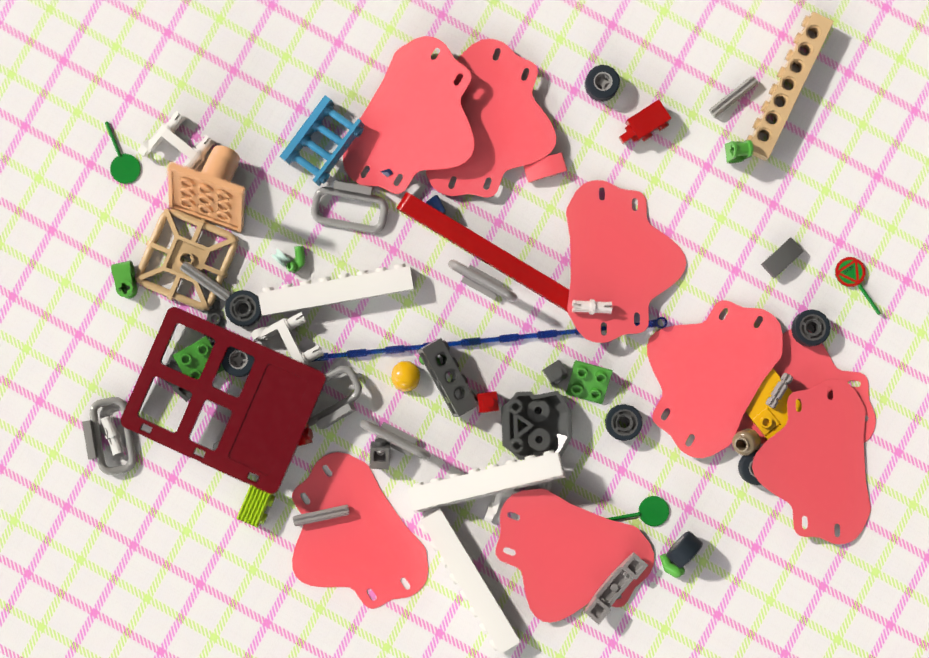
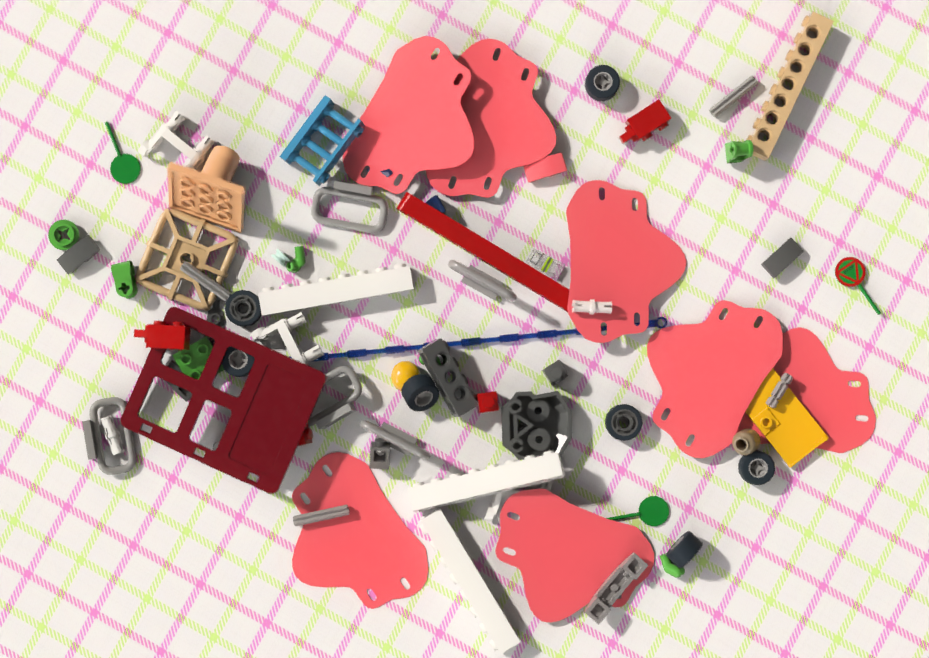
(55, 236): none -> bright green gear
(78, 254): none -> dark grey slope
(165, 336): none -> red hinge
(255, 506): lime brick -> none
(420, 392): none -> black wheel
(545, 263): none -> clear leg
(588, 382): bright green hinge -> none
(820, 462): coral piece -> none
(821, 328): wheel -> none

